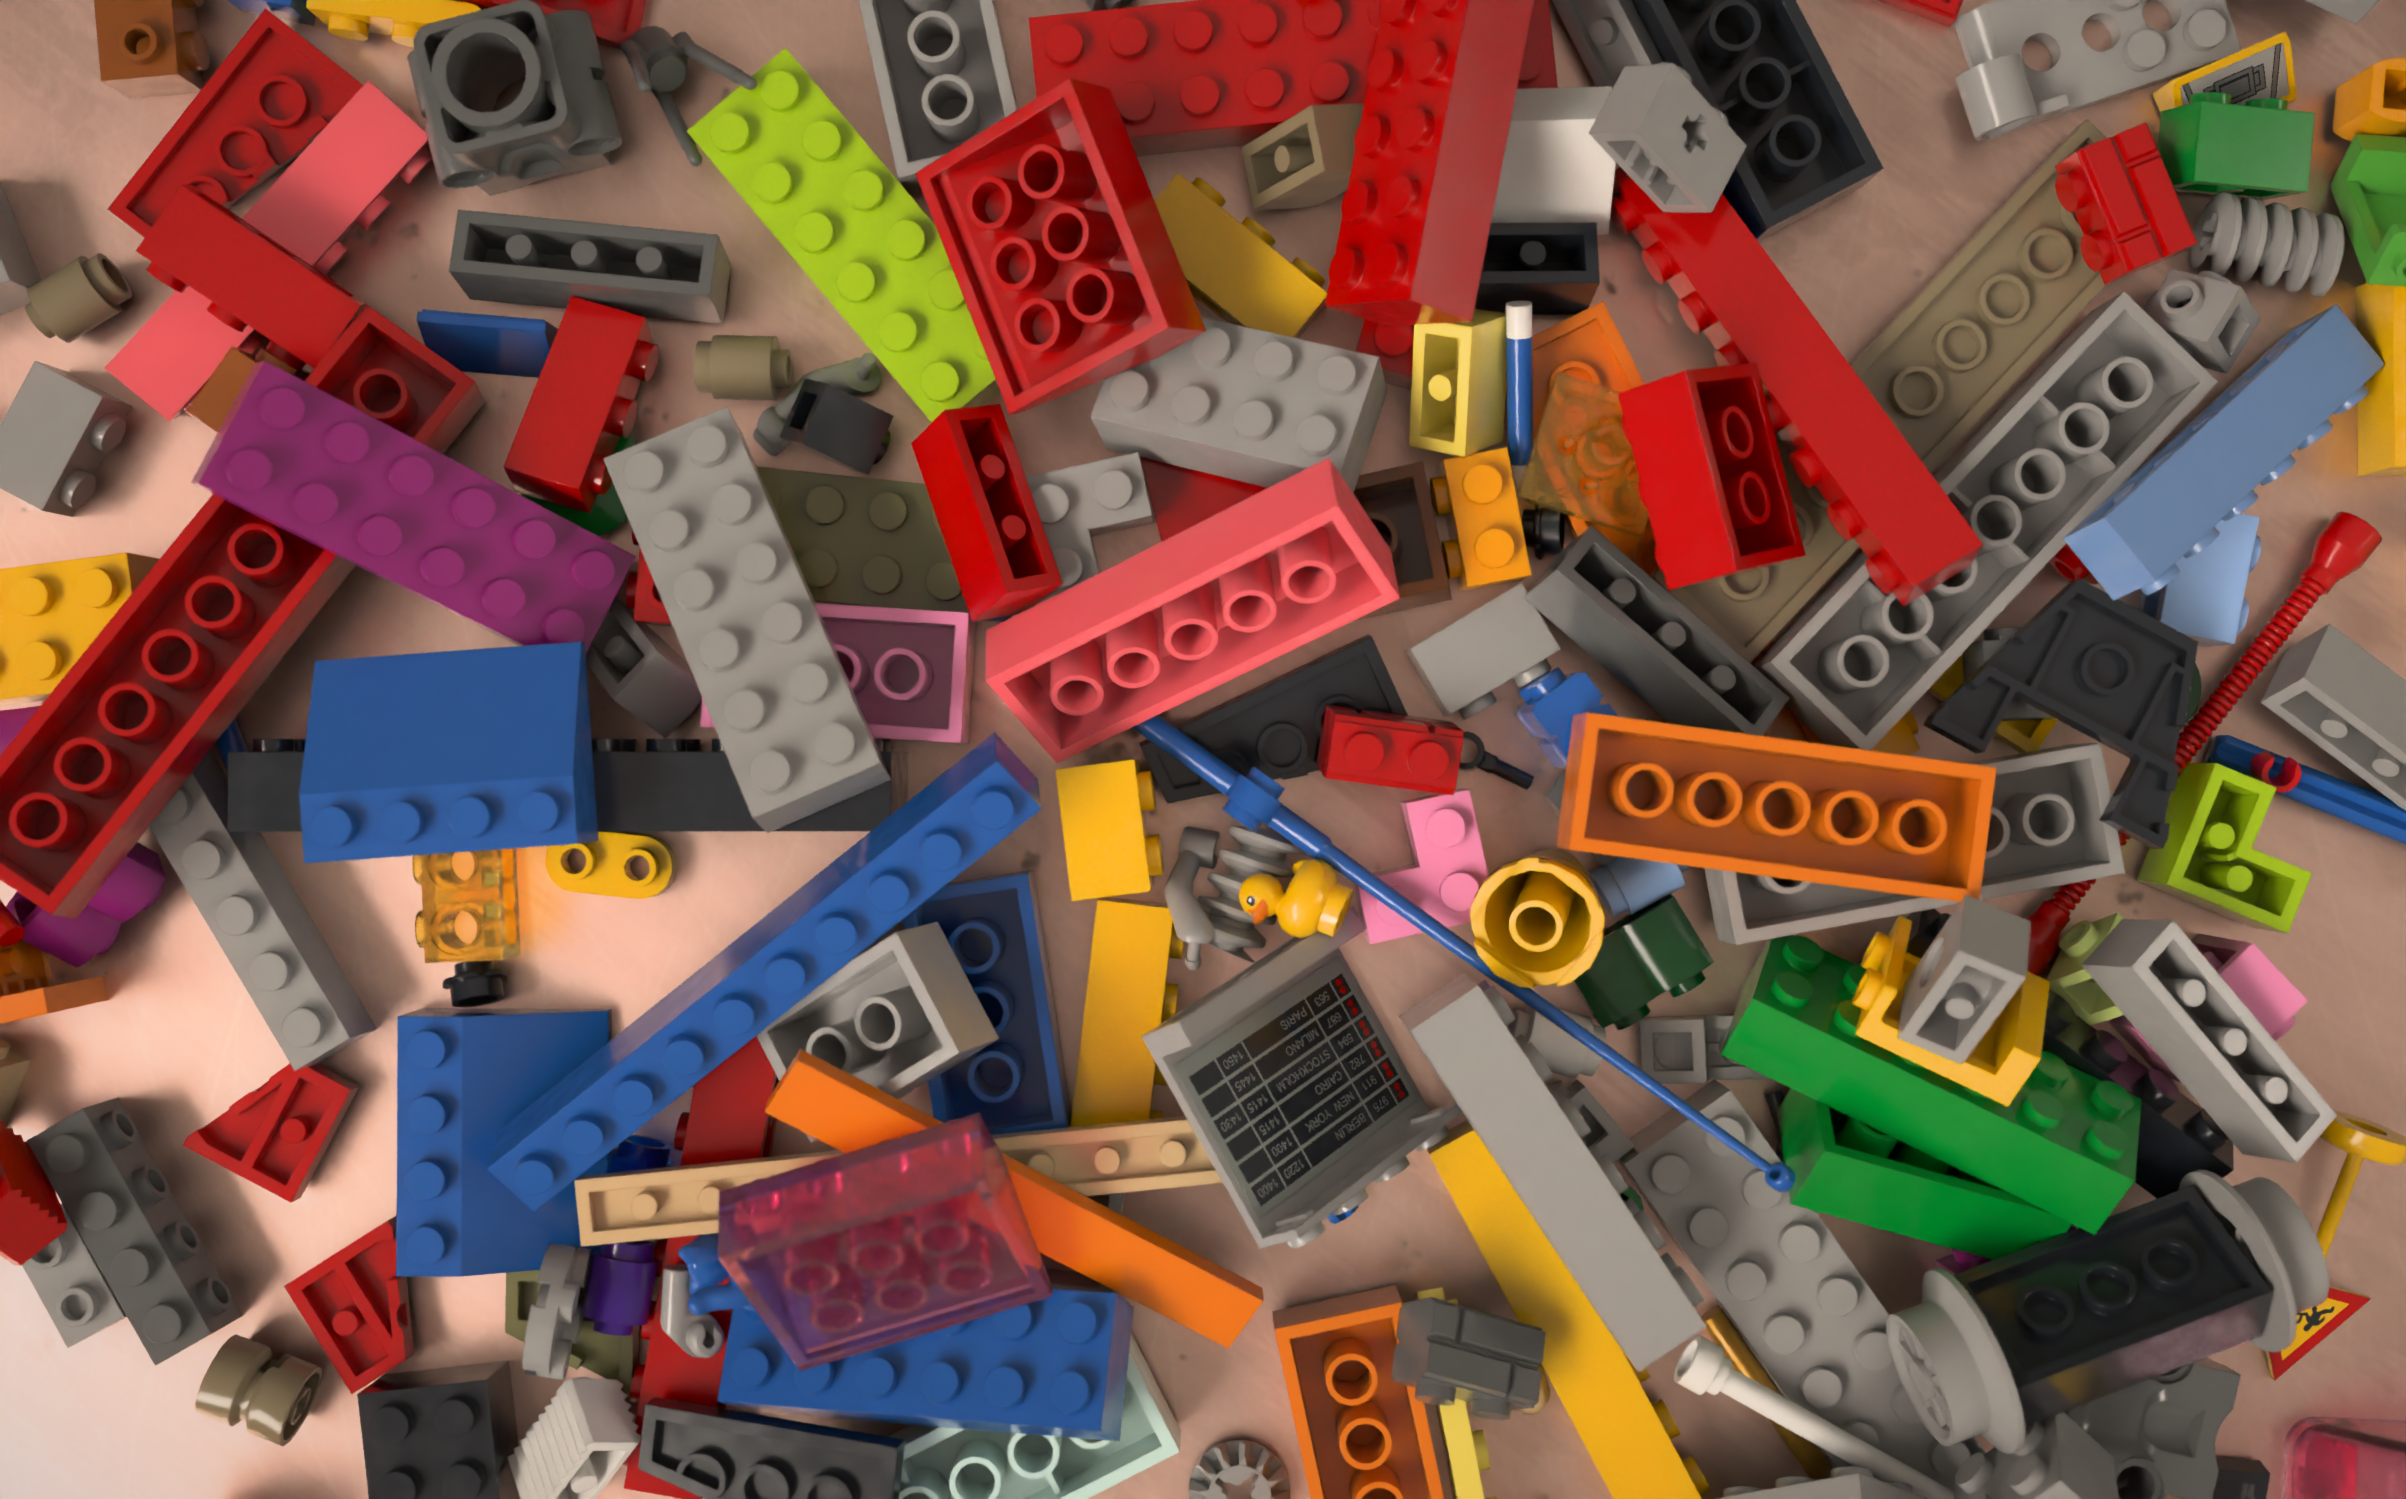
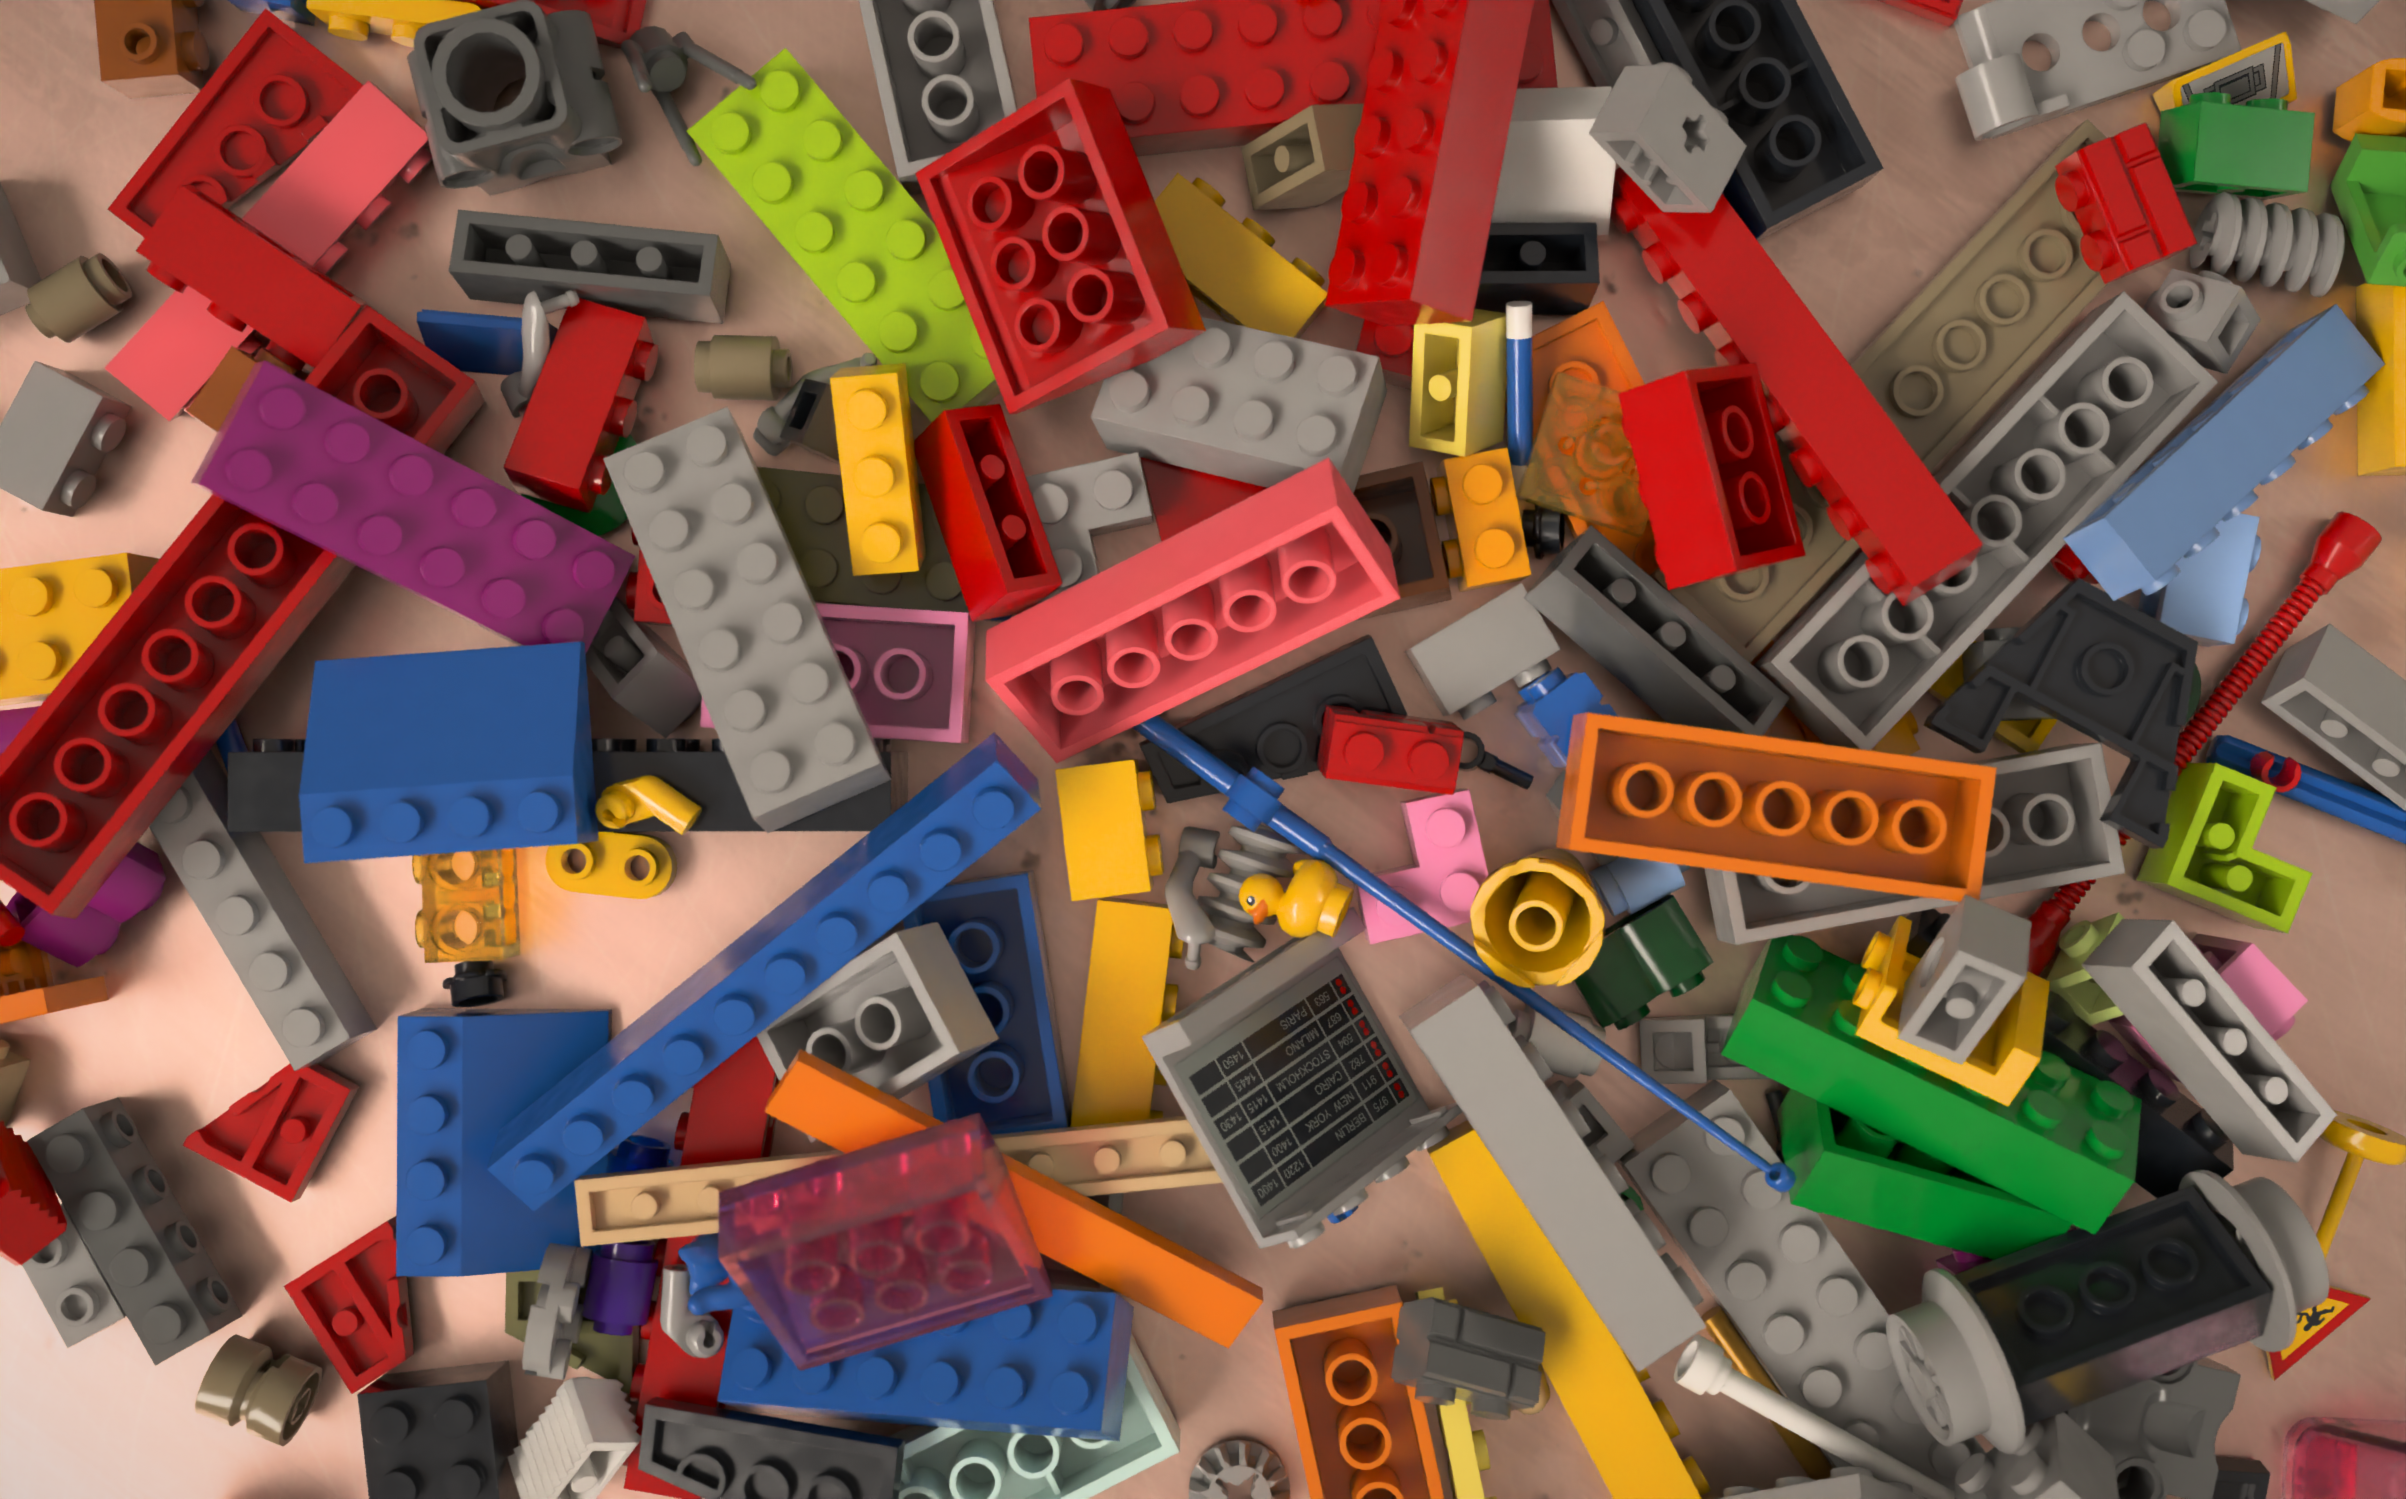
(536, 345): none -> light grey piece
(644, 798): none -> yellow arm
(878, 469): none -> yellow brick

